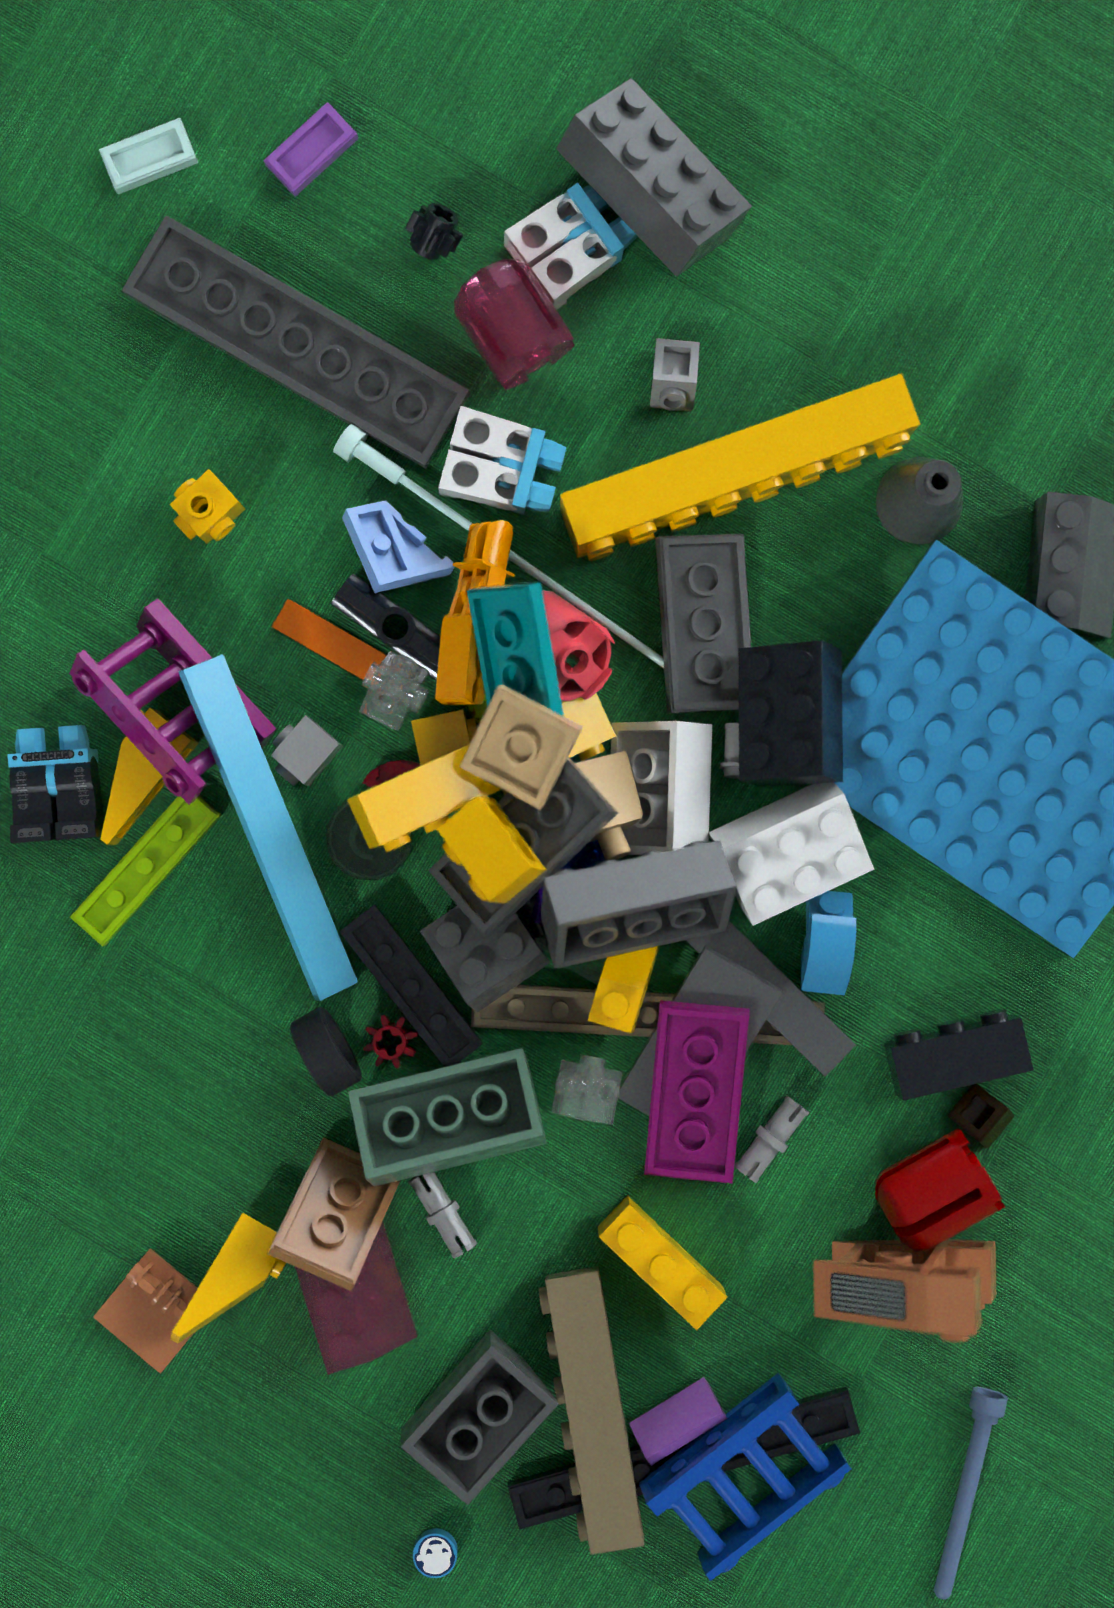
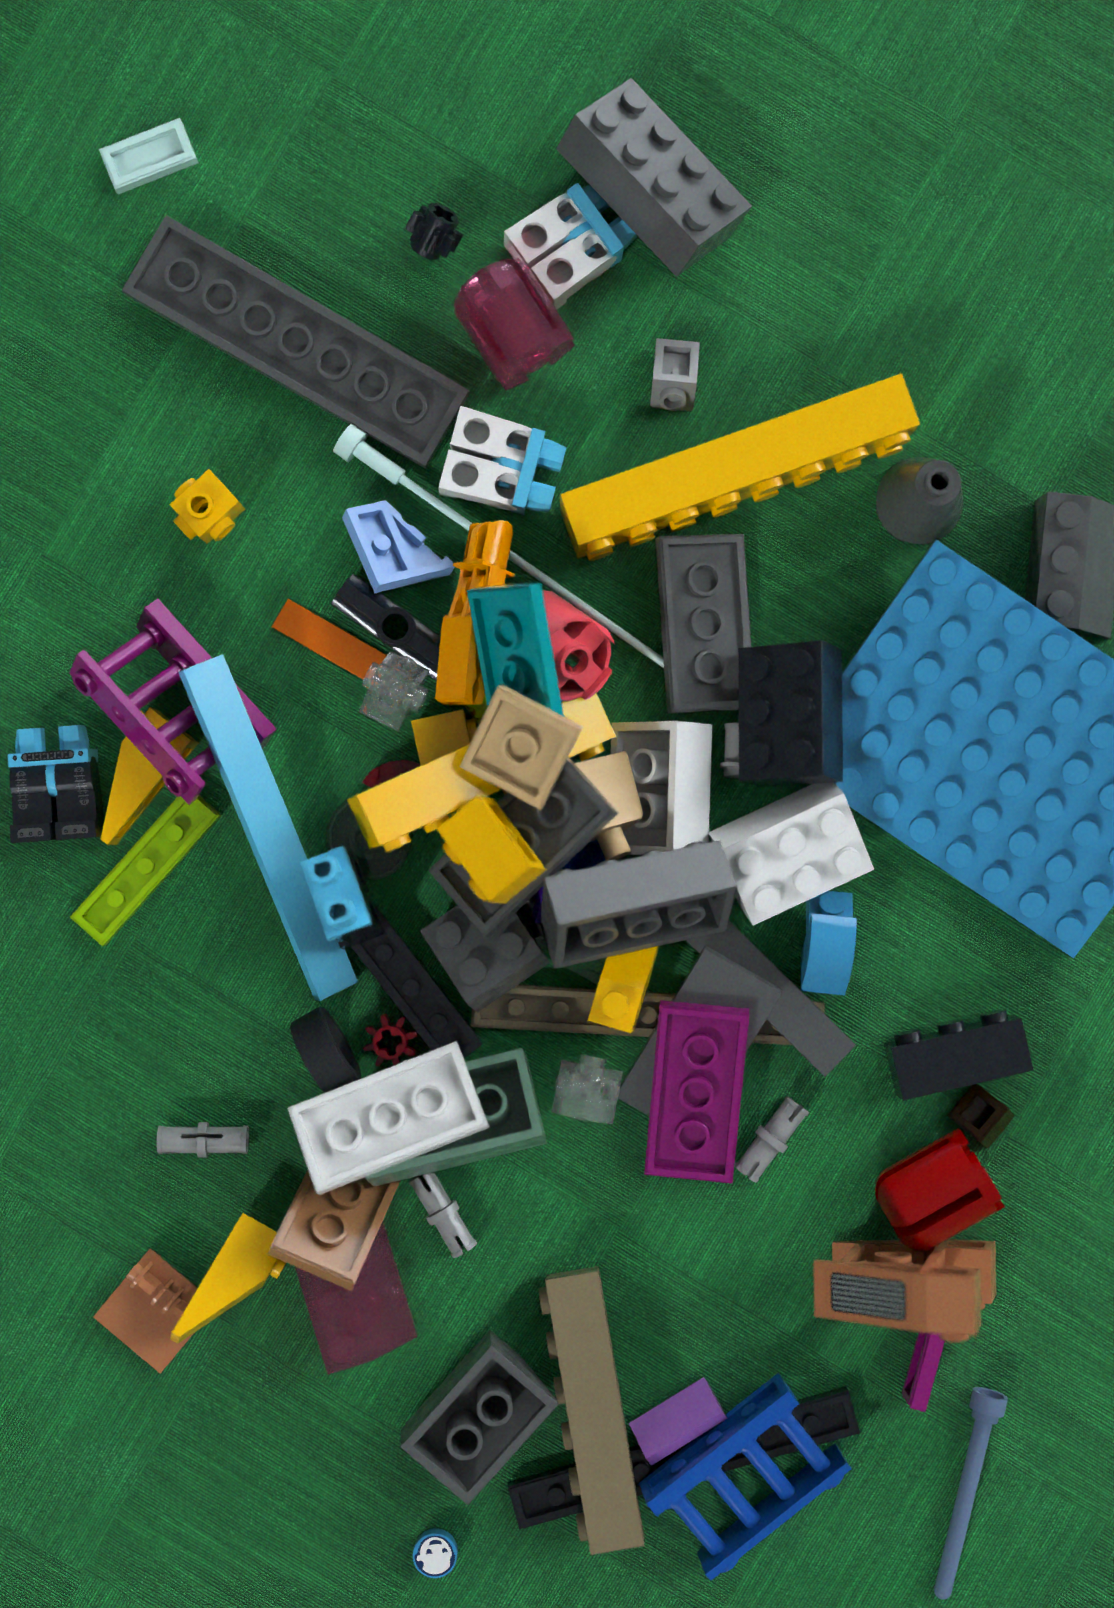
(203, 1139): none -> light grey pin
(304, 751): light grey brick -> none
(311, 149): medium lavender tile -> none
(340, 897): none -> medium azure hips
(387, 1118): none -> white tile
(662, 1262): yellow brick -> none
(922, 1370): none -> magenta tile

